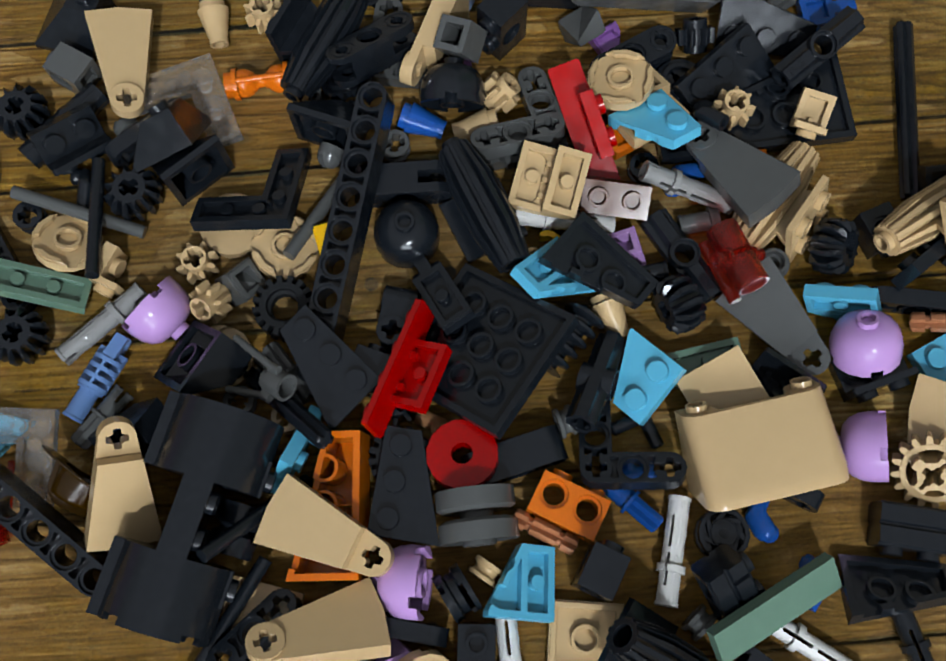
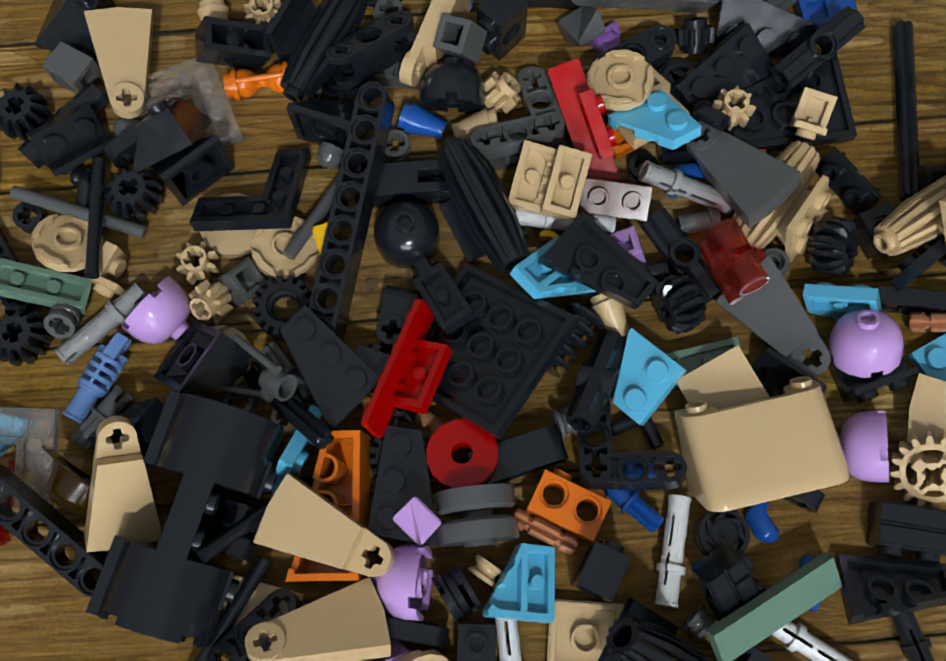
(70, 317): none -> dark grey bush
(232, 43): none -> black brick
(417, 520): none -> lavender slope
(846, 183): none -> black hinge

